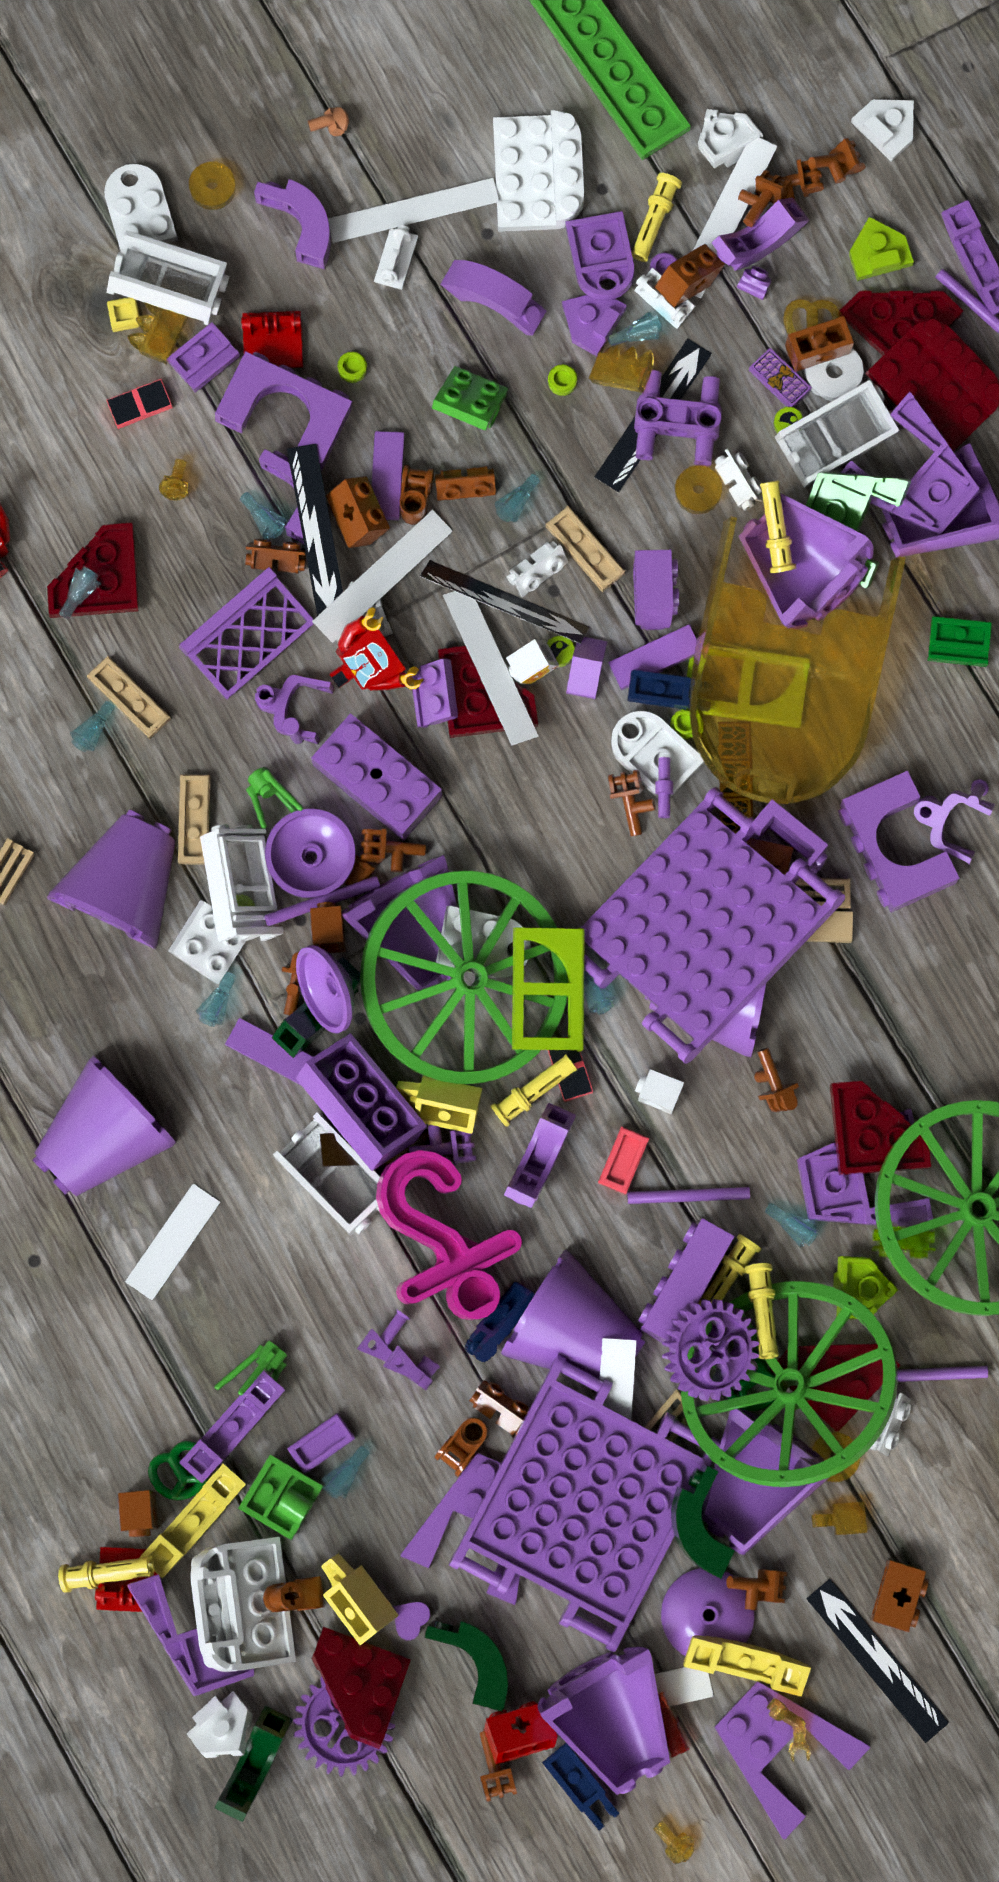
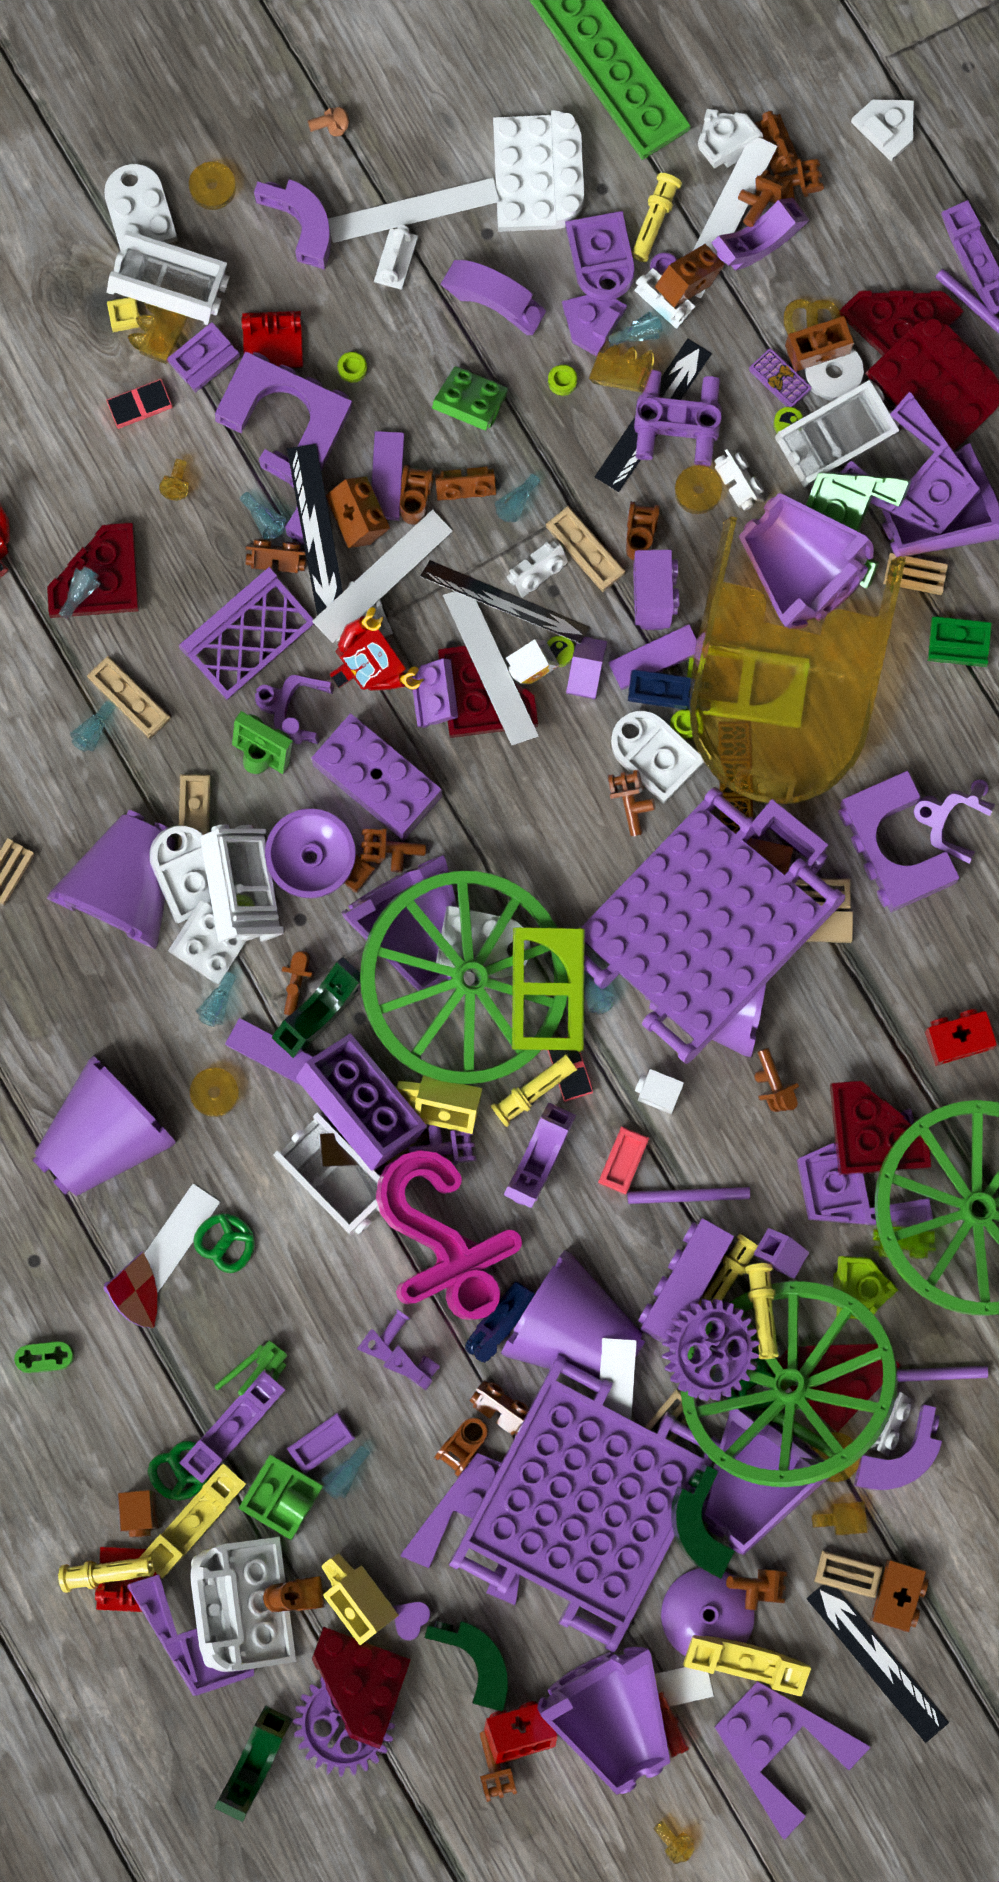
(44, 1349): none -> bright green beam
(135, 1292): none -> shield
(180, 871): none -> white plate
(209, 1079): none -> clear yellow piece
(221, 1727): white plate -> none
(225, 1241): none -> green piece
(255, 737): none -> bright green plate
(266, 785): bright green plant -> none
(325, 988): medium lavender dish -> none
(328, 927): dark orange brick -> none
(335, 896): medium lavender bar -> none
(578, 1783): dark blue hinge -> none
(641, 526): none -> dark orange piece
(664, 787): medium lavender bar -> none
(755, 282): medium lavender plate -> none
(776, 133): none -> dark orange hinge
(778, 540): light yellow pin -> none
(780, 1712): clear yellow arm -> none
(781, 1252): none -> medium lavender brick
(798, 1228): clear light blue cone -> none
(806, 1435): none -> bright green bar
(840, 161): dark orange arm -> none
(857, 1577): none -> tan tile
(879, 251): lime plate -> none
(898, 1472): none -> medium lavender arch
(923, 564): none -> tan tile
(947, 1049): none -> red brick

